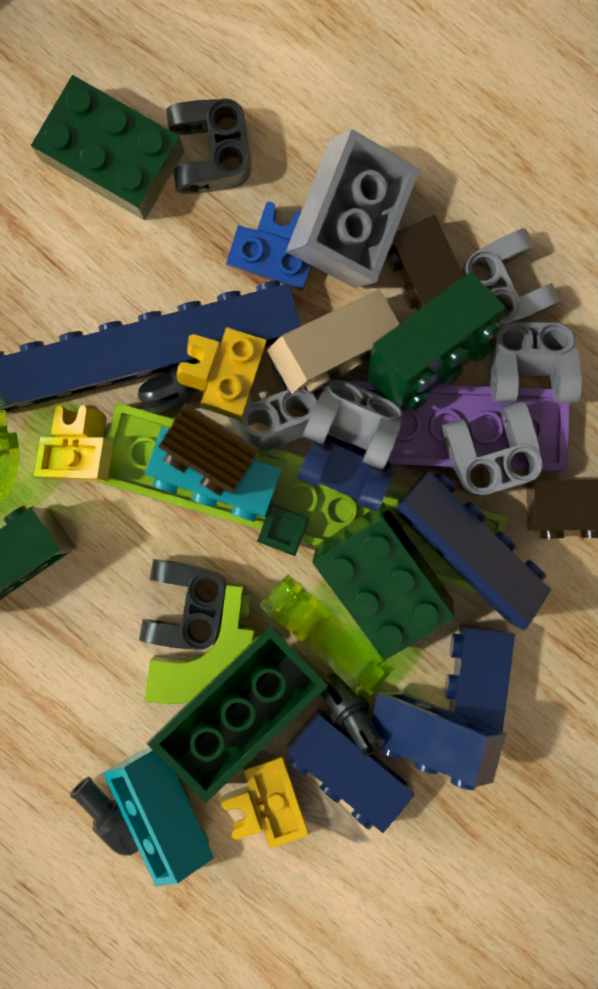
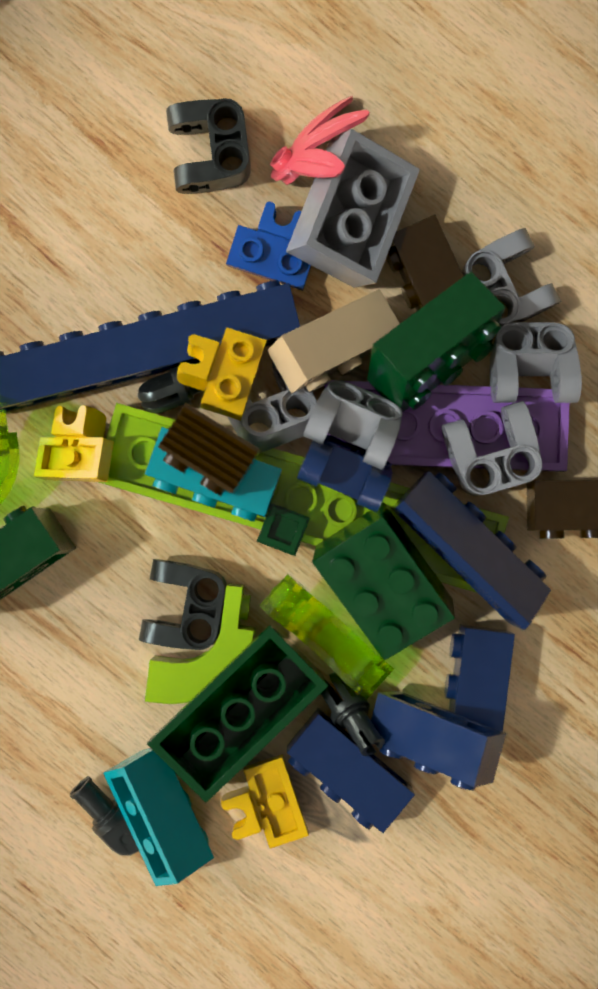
(108, 147): dark green brick -> none
(311, 162): none -> coral plant

